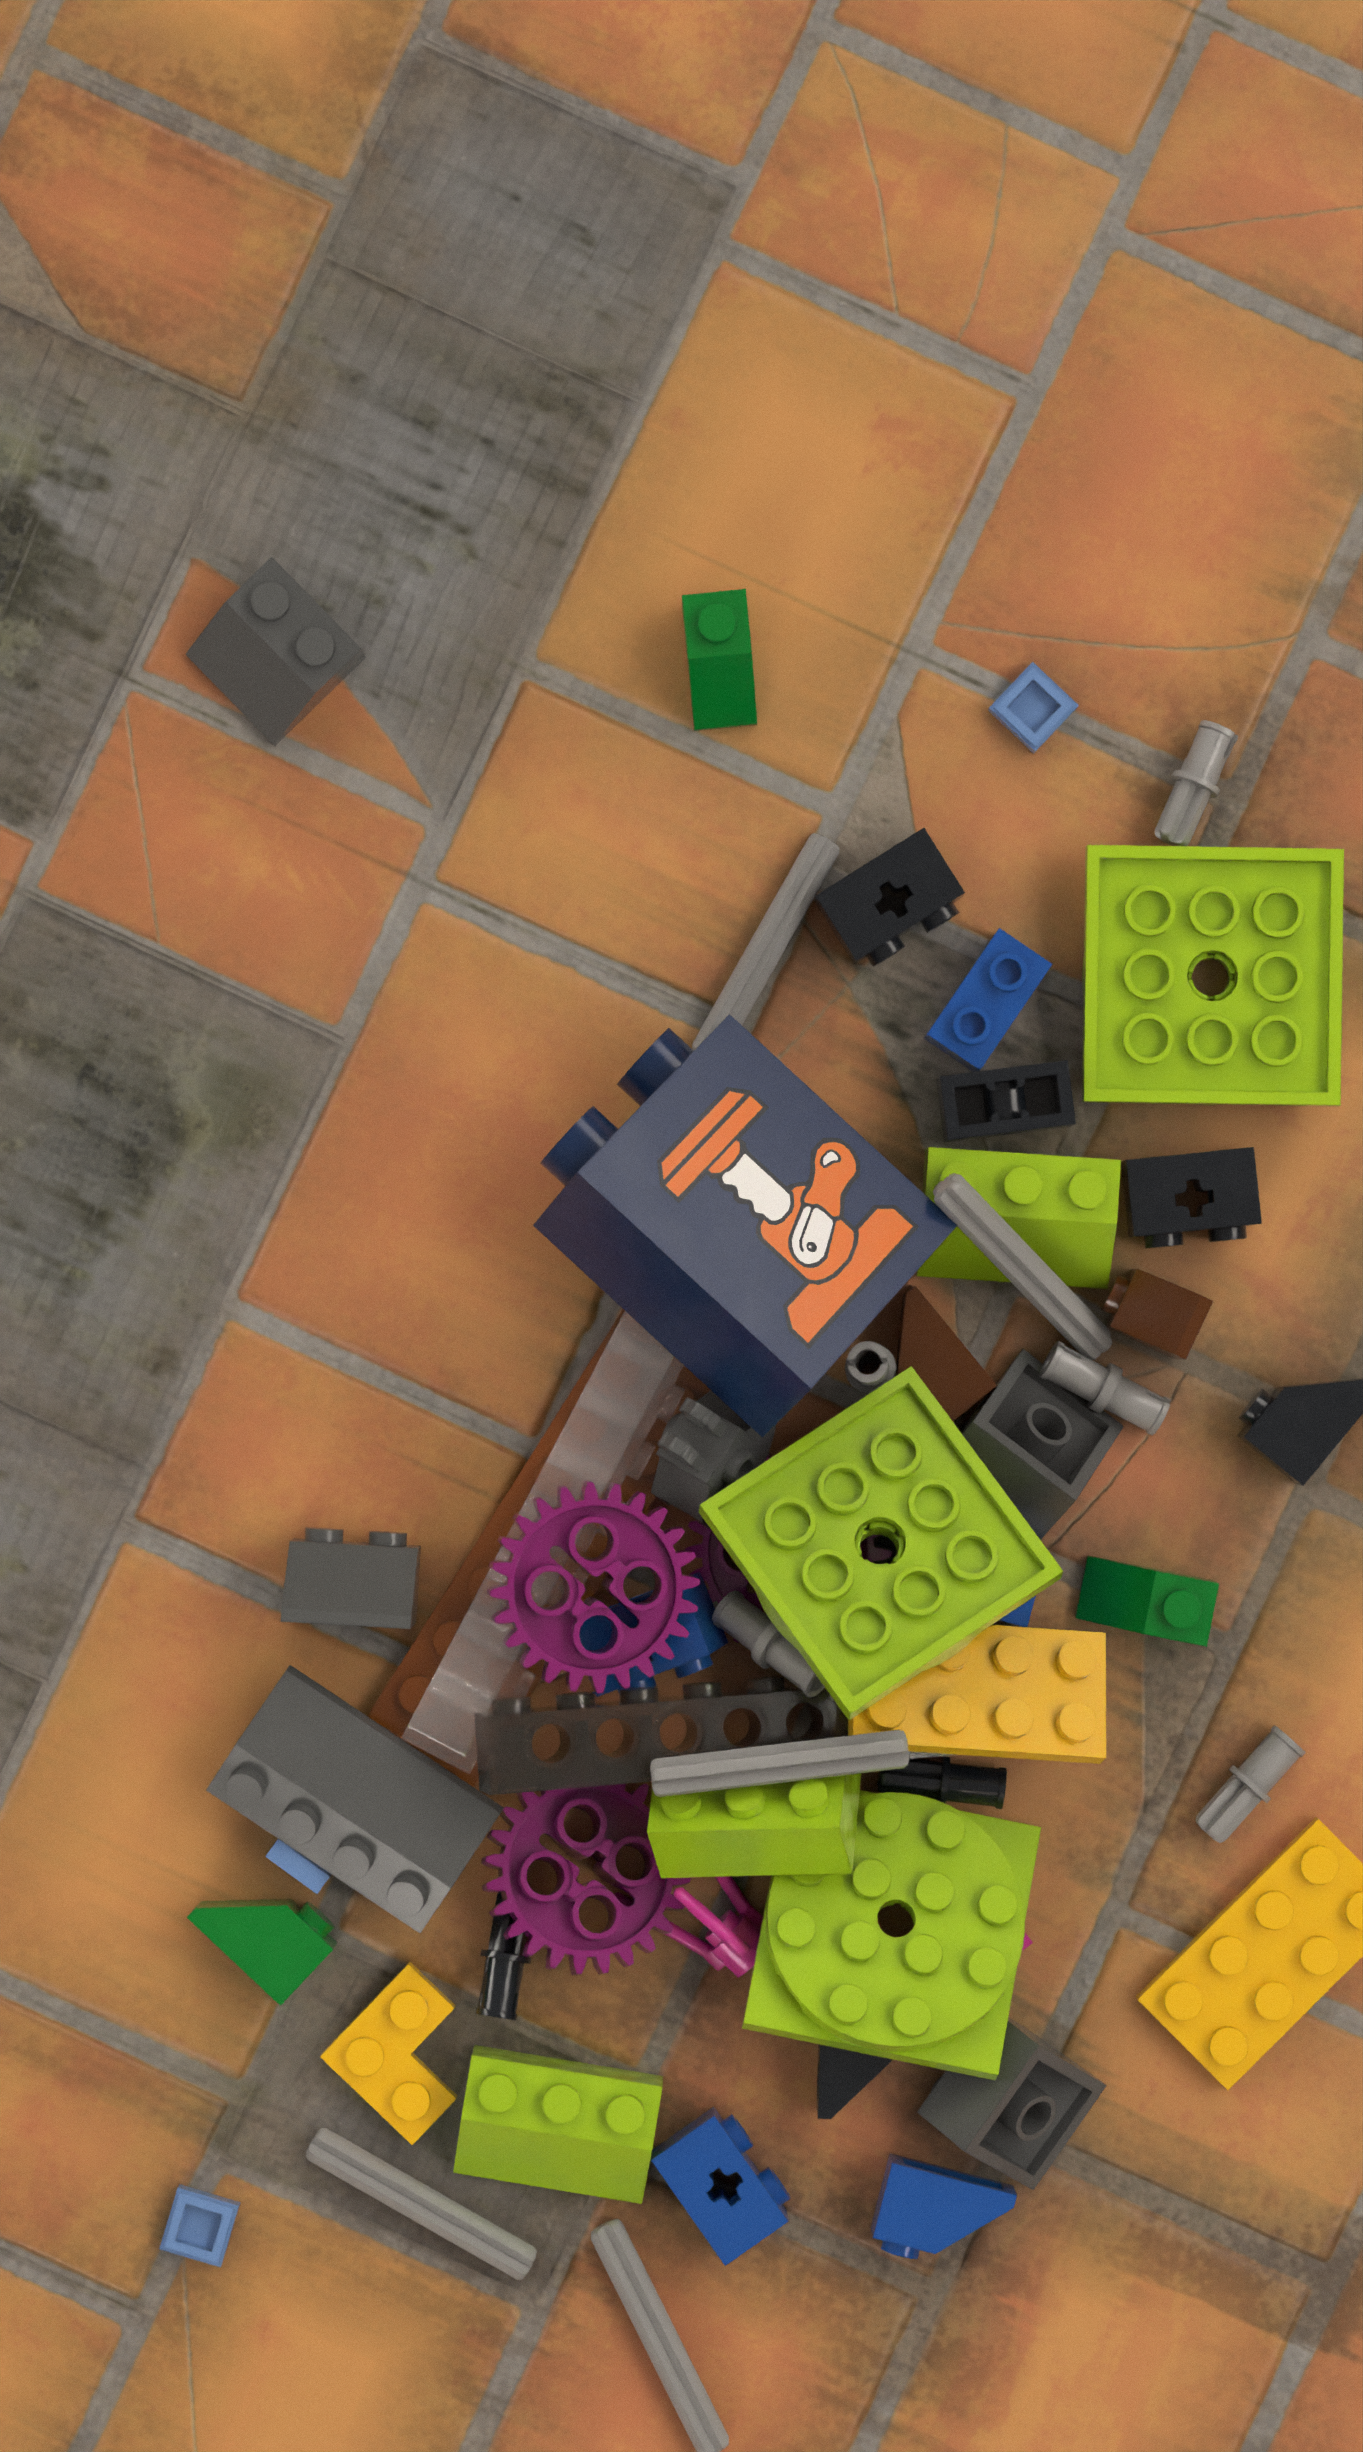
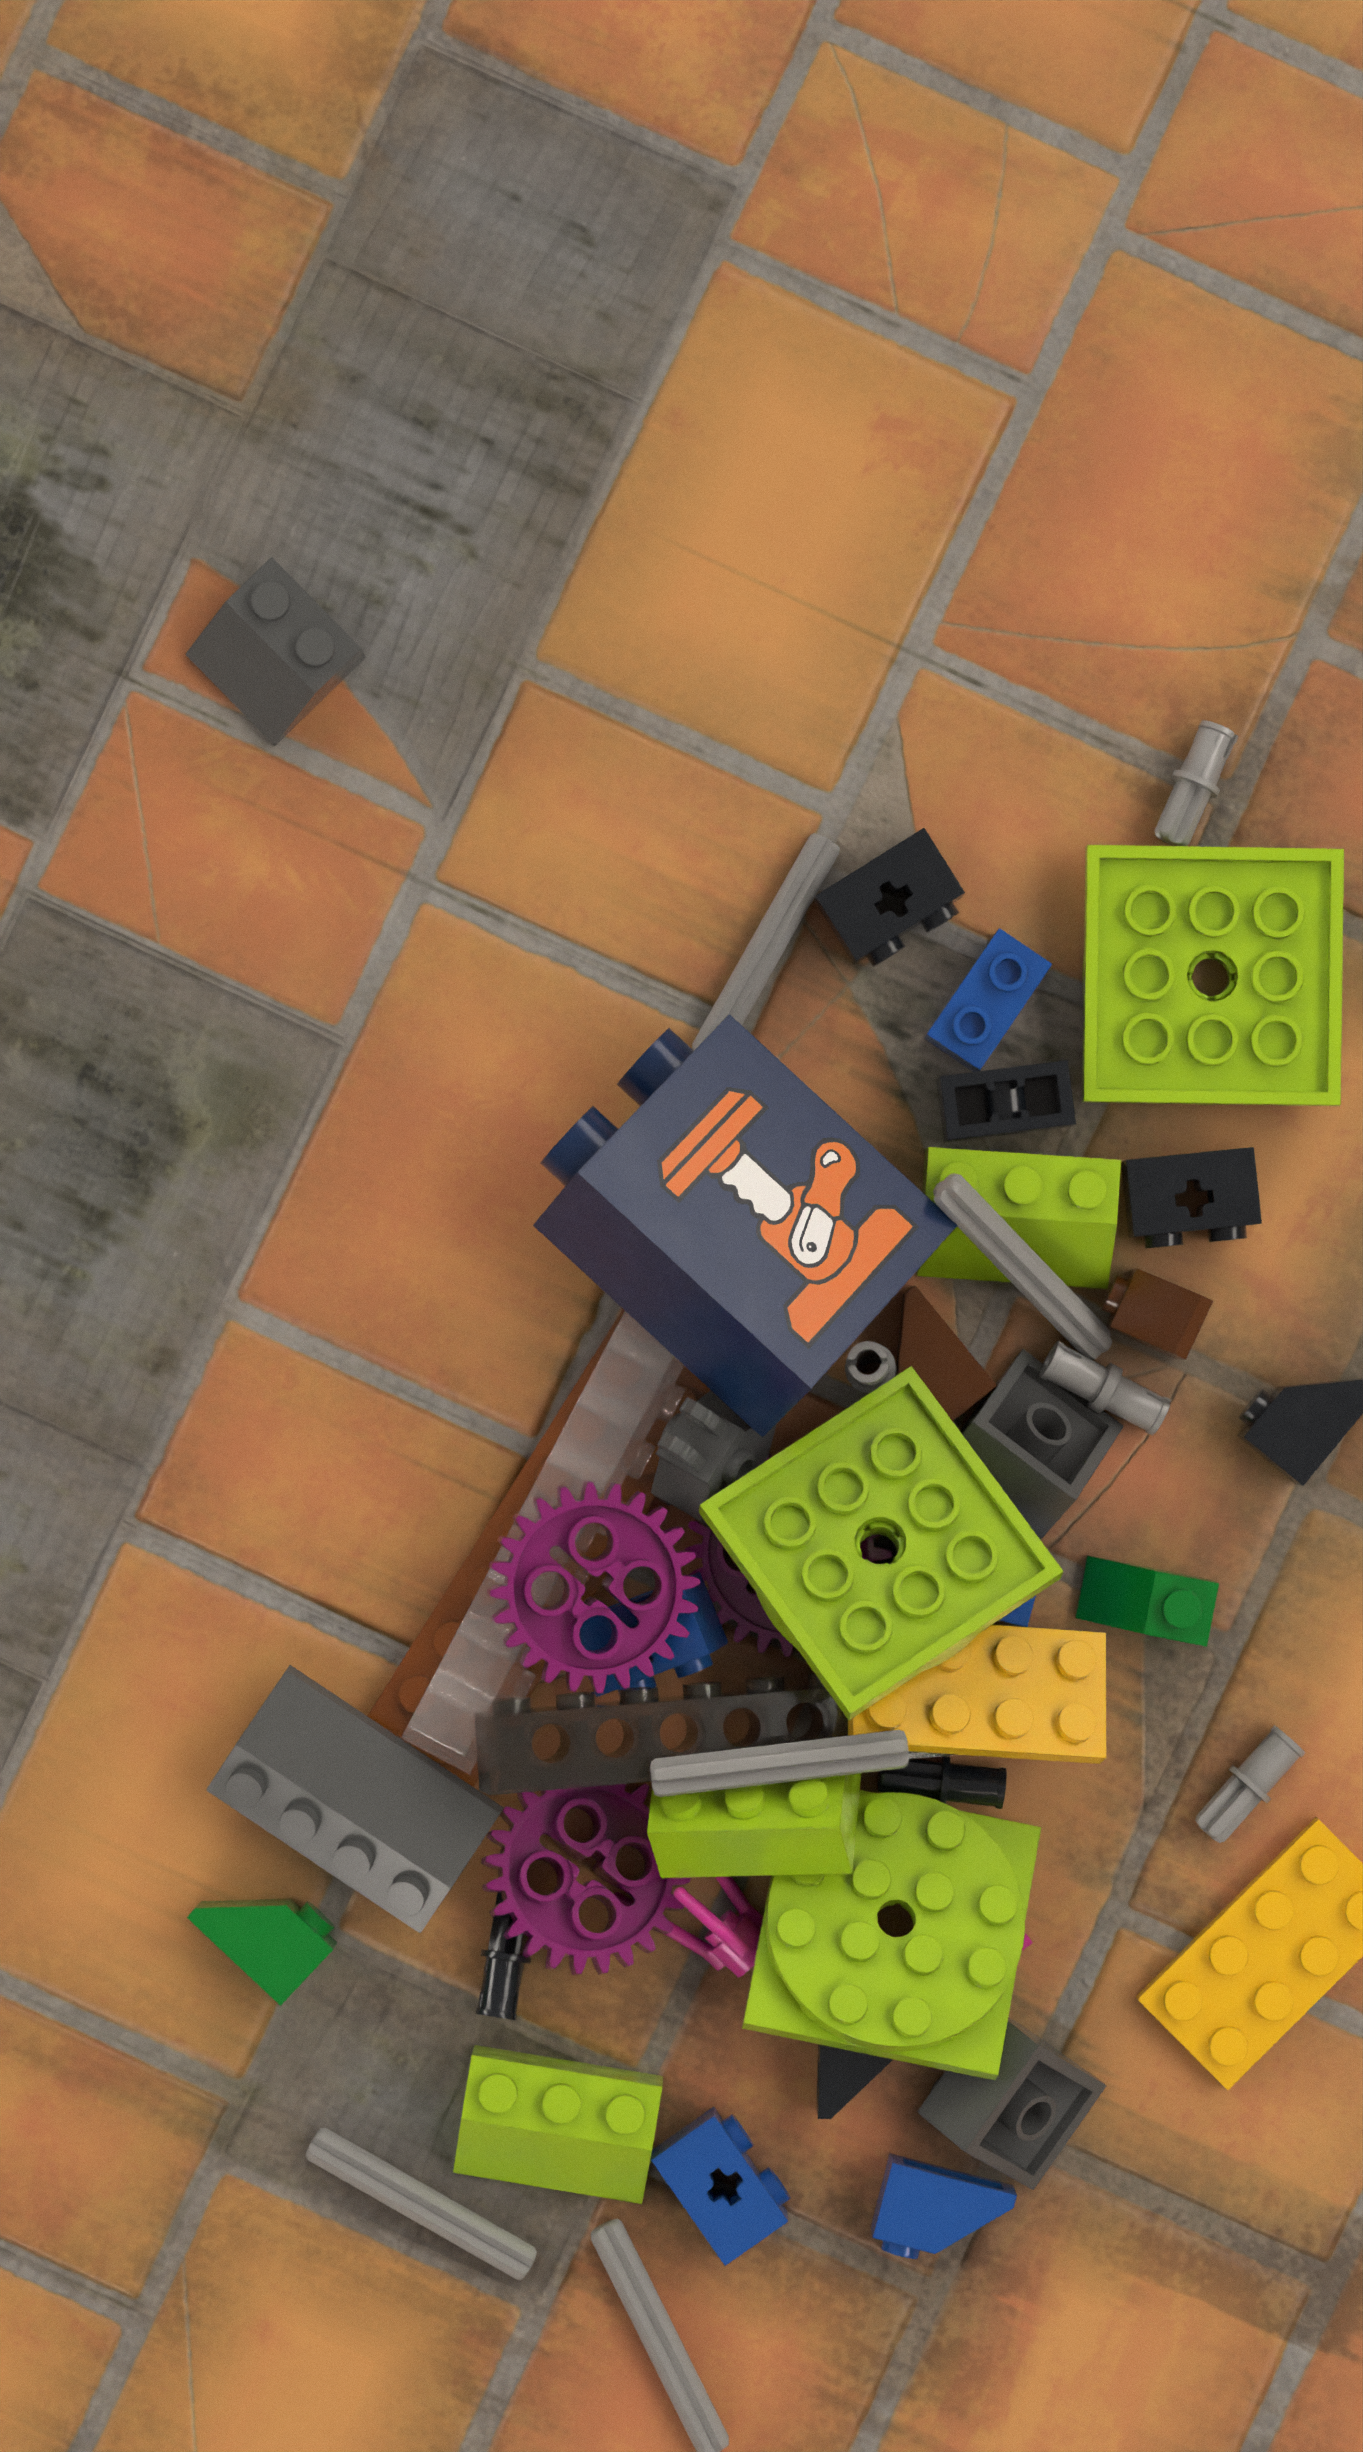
(199, 2225): medium blue tile -> none
(298, 1866): medium blue tile -> none
(351, 1581): dark grey slope -> none
(379, 2059): yellow plate -> none
(719, 659): green slope -> none
(767, 1645): light grey pin -> none
(1033, 707): medium blue tile -> none

